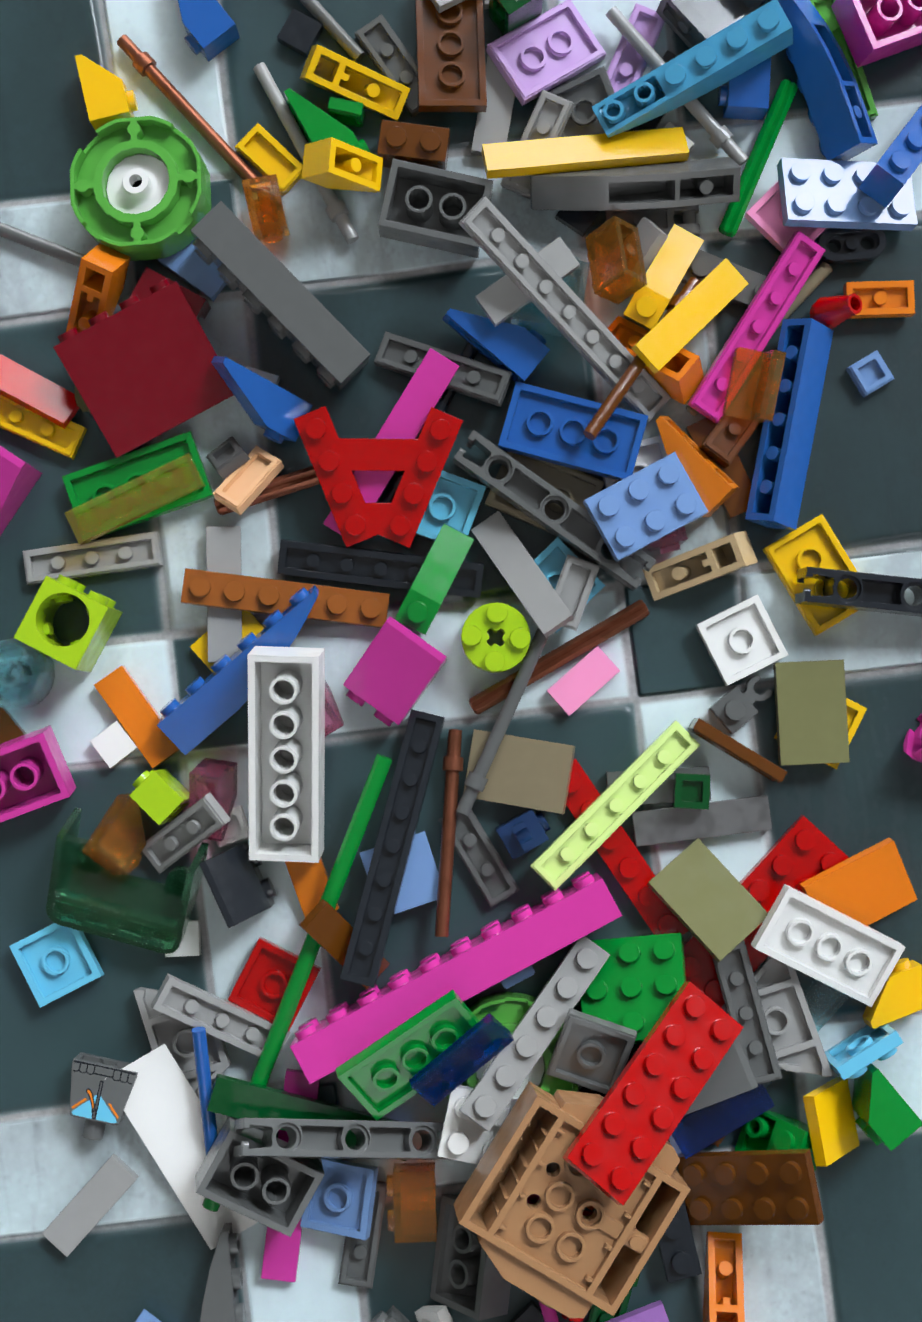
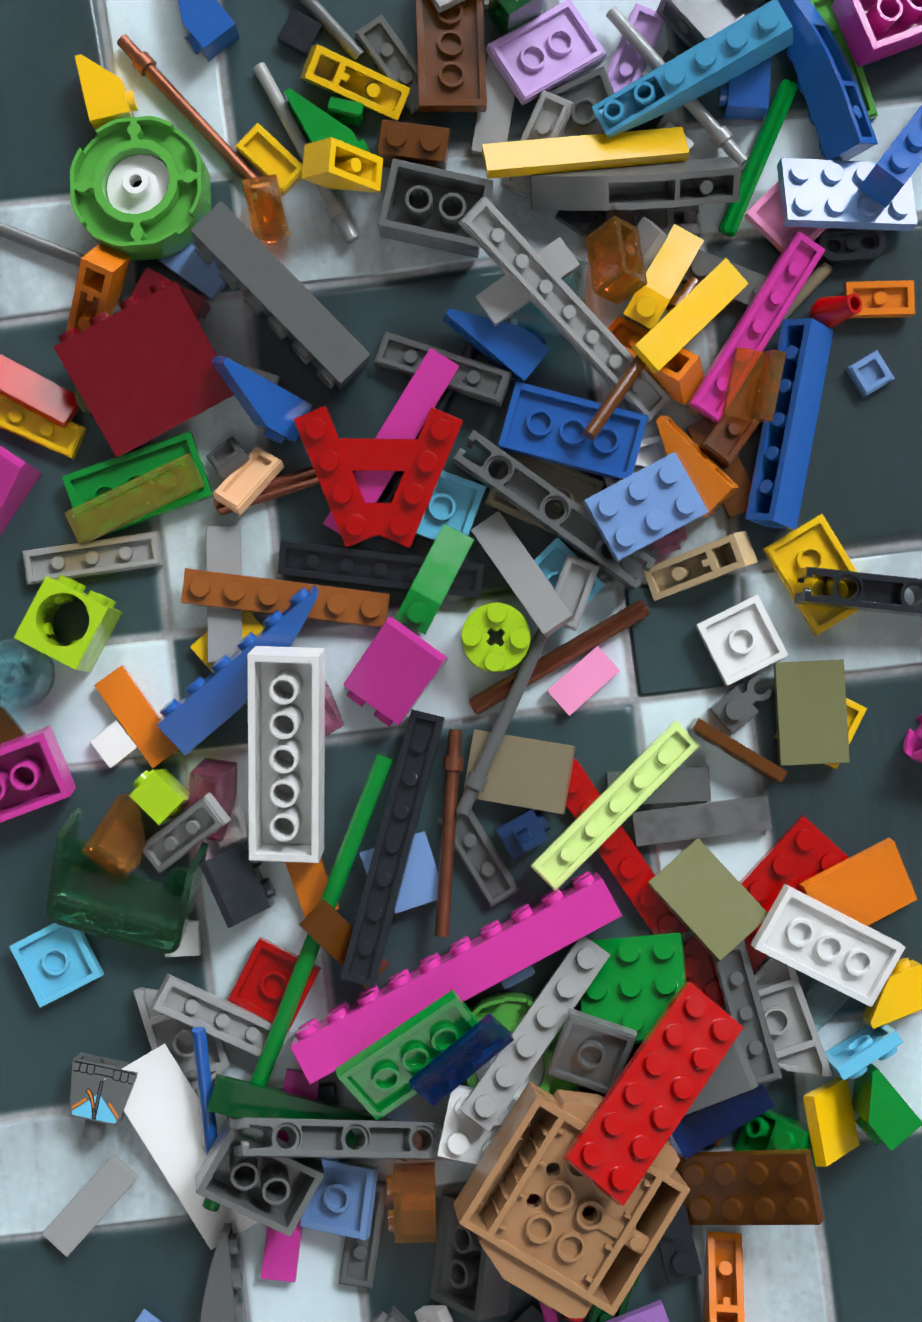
(691, 791): dark green plate -> none

